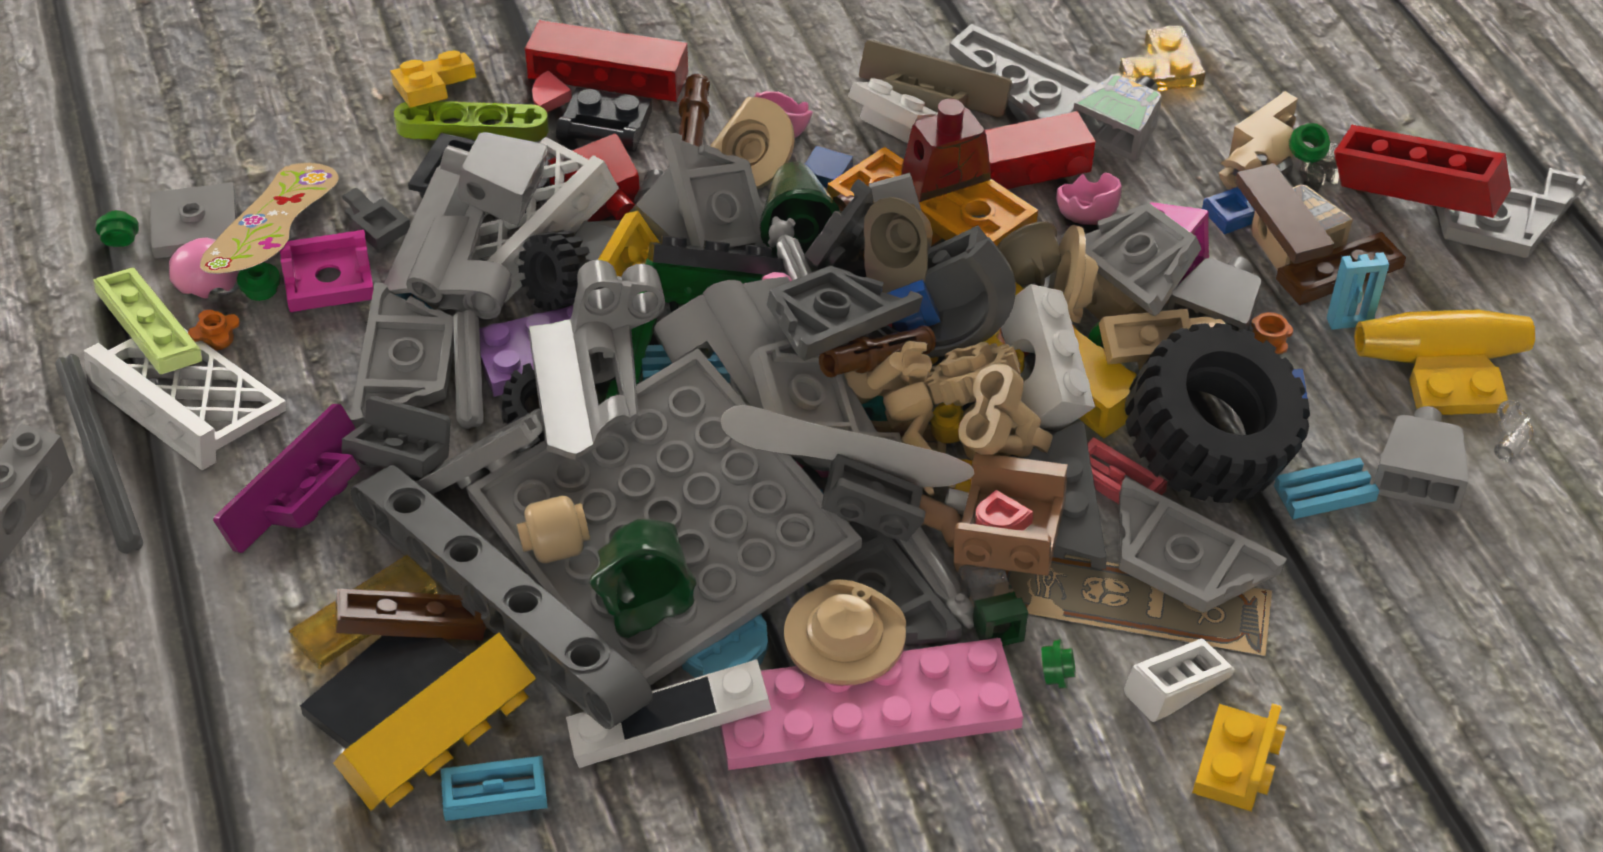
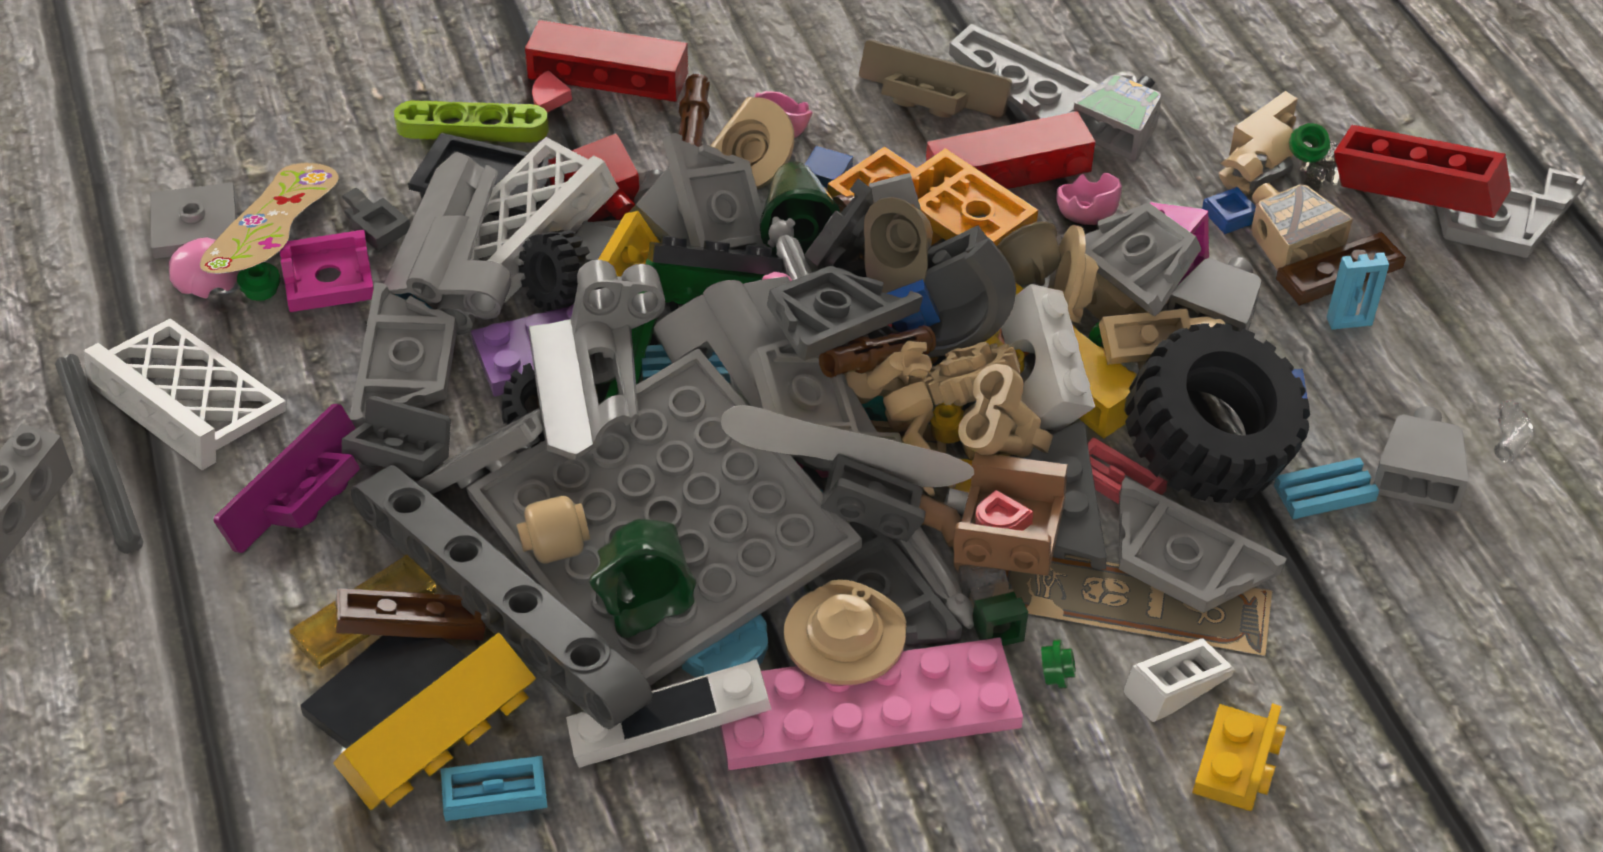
(117, 228): green plate -> none
(147, 321): yellowish green tile -> none
(214, 329): orange plate -> none
(426, 81): yellow plate -> none
(467, 369): light grey axle -> none
(497, 174): light grey torso -> none
(601, 114): black plate -> none
(887, 108): white bracket -> none
(947, 152): dark red torso -> none
(1170, 62): clear yellow plate -> none
(1272, 328): orange plate -> none
(1284, 213): tile -> none
(1449, 354): yellow plate -> none

